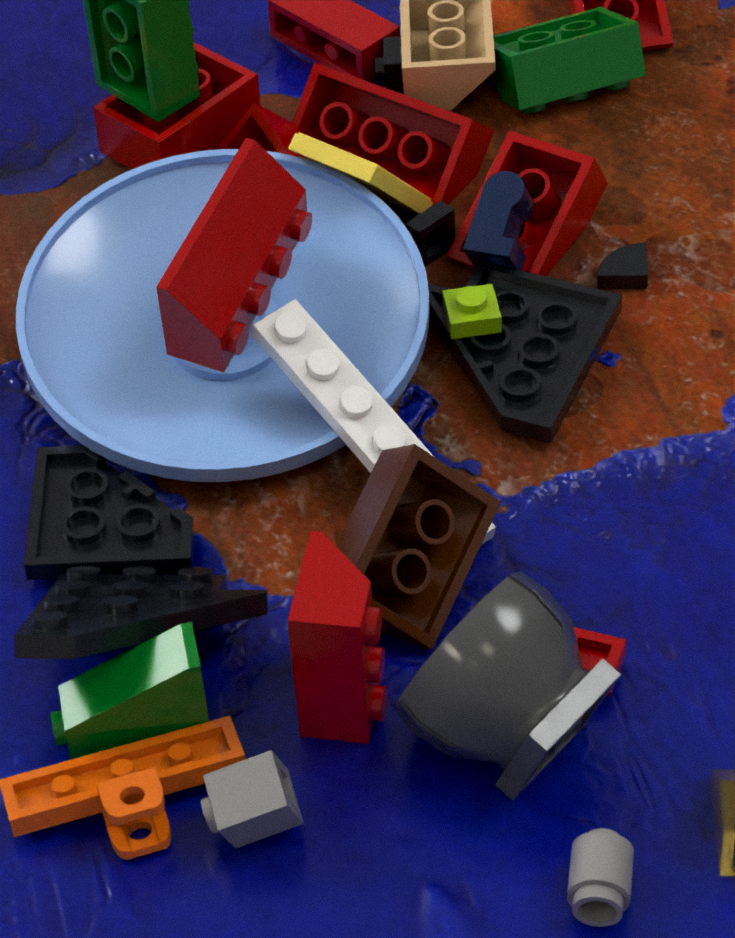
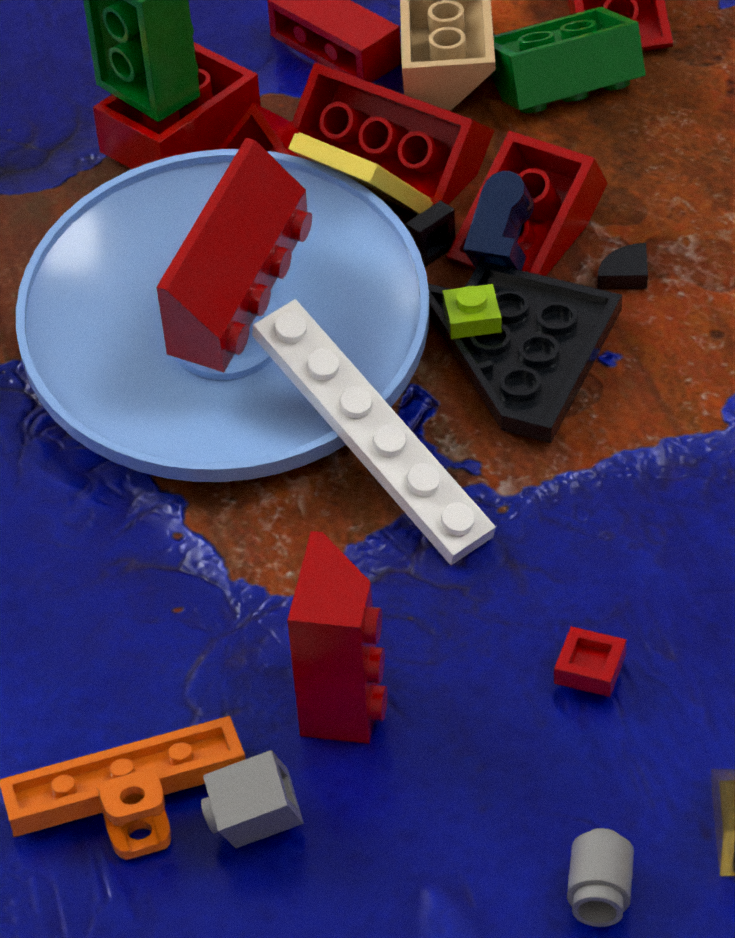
(99, 518): black plate -> none
(107, 612): black wing -> none
(133, 695): green slope -> none
(389, 66): black plate -> none
(416, 540): reddish brown slope -> none
(507, 684): dark grey plate -> none

